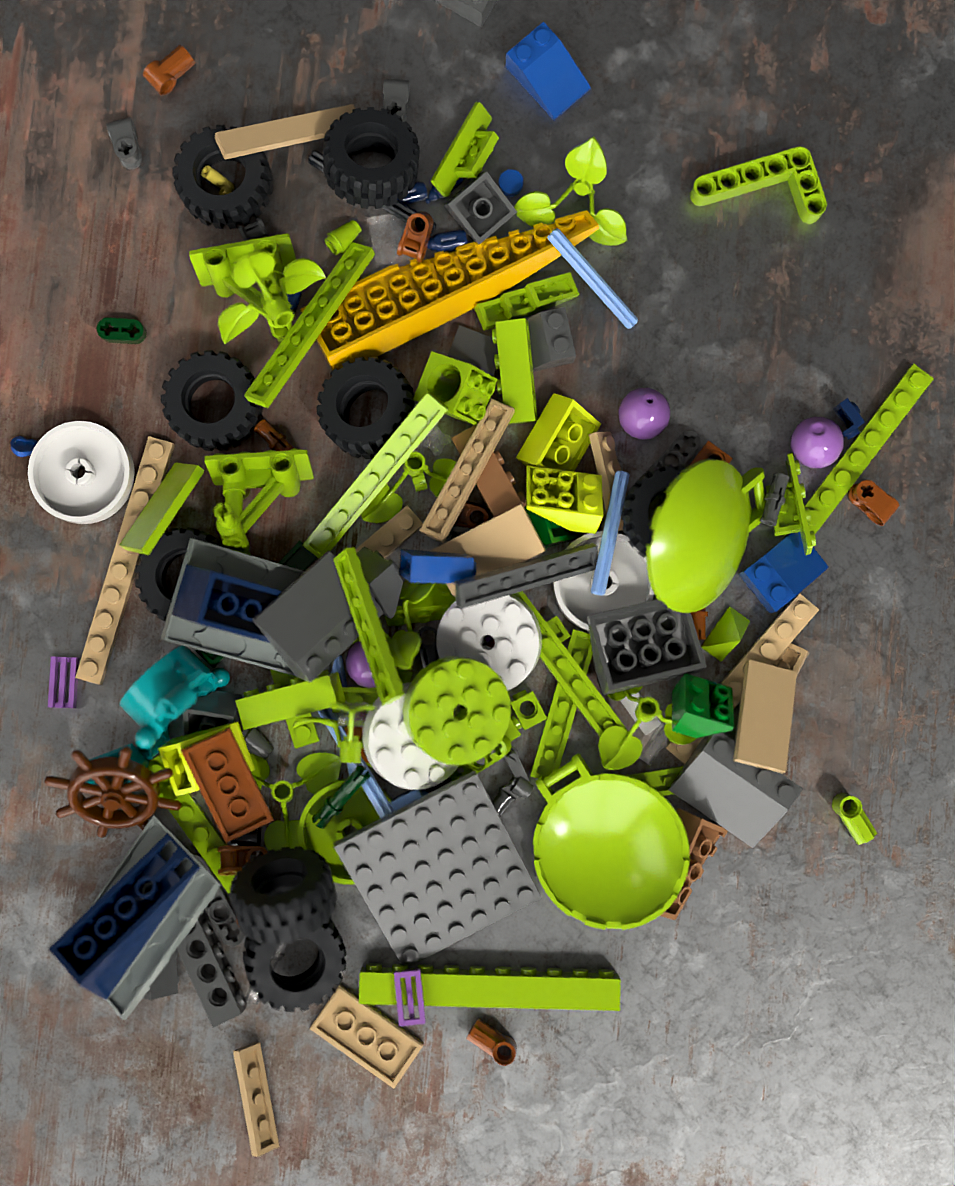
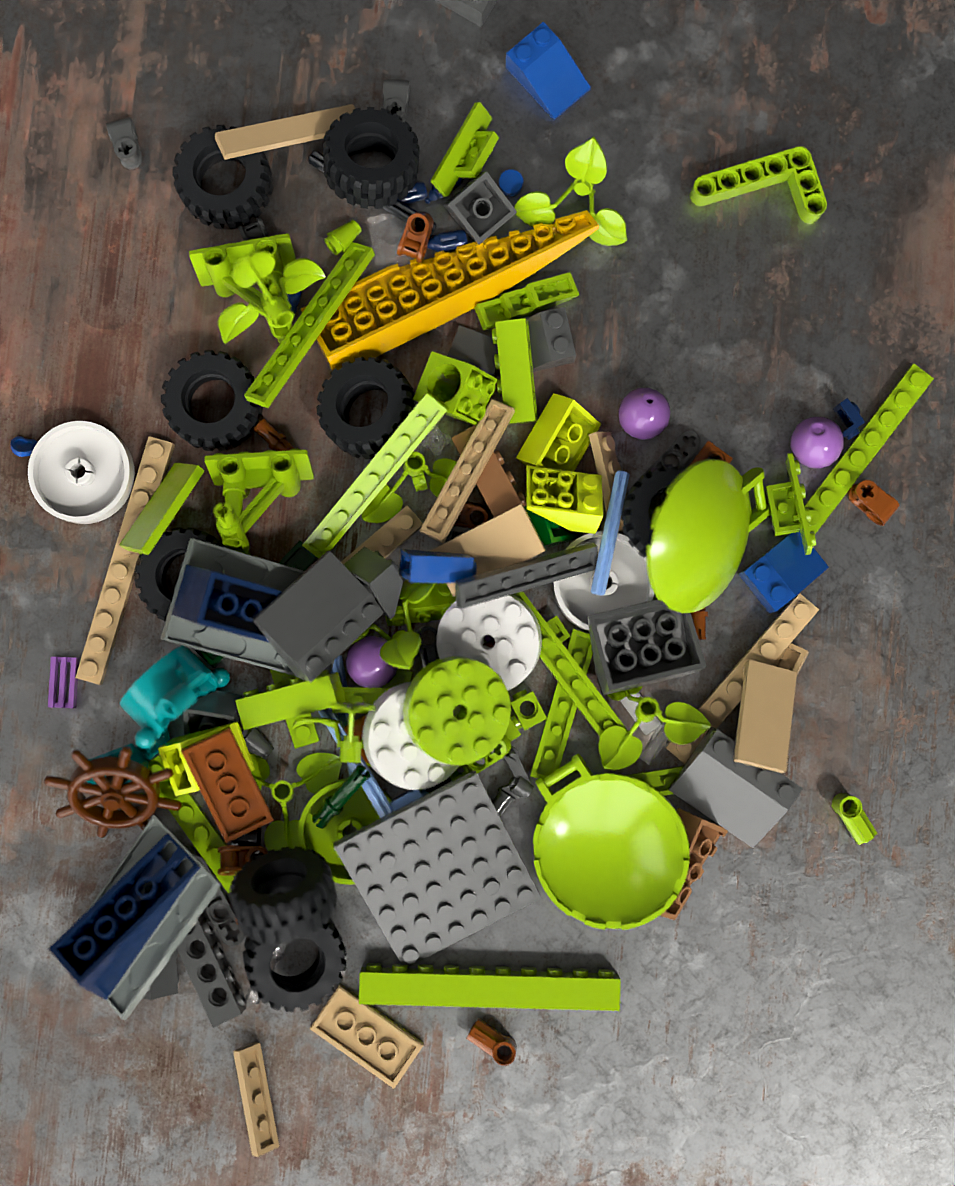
(121, 324): dark green beam -> none
(164, 73): dark orange piece -> none
(218, 180): light yellow arm -> none
(359, 718): clear tile -> none
(368, 626): lime plate -> none
(408, 974): medium lavender tile -> none
(592, 278): light blue axle -> none
(701, 707): green slope -> none
(725, 634): lime slope -> none
(774, 499): dark grey pin -> none

